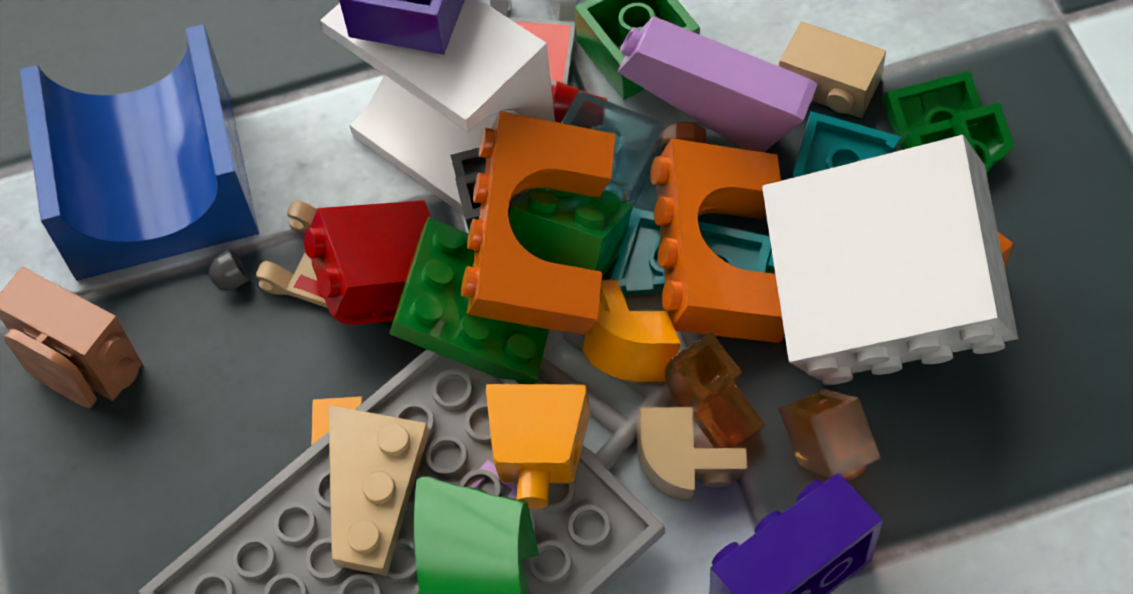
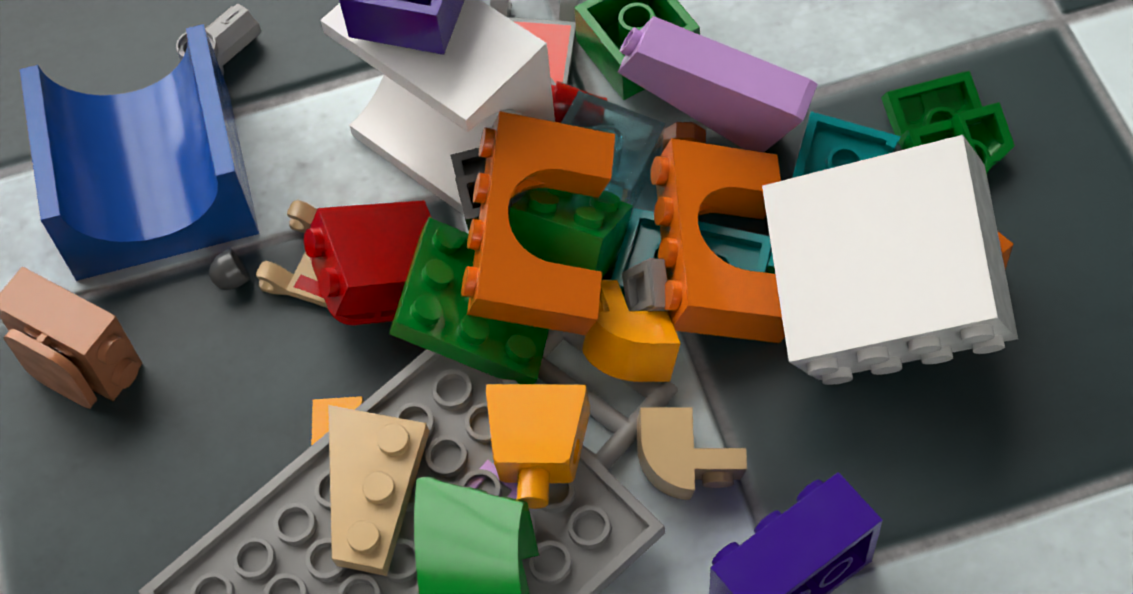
(227, 34): none -> light grey piece
(645, 285): none -> light grey tile
(705, 379): clear orange brick -> none
(830, 434): clear orange brick -> none
(840, 65): tan brick -> none

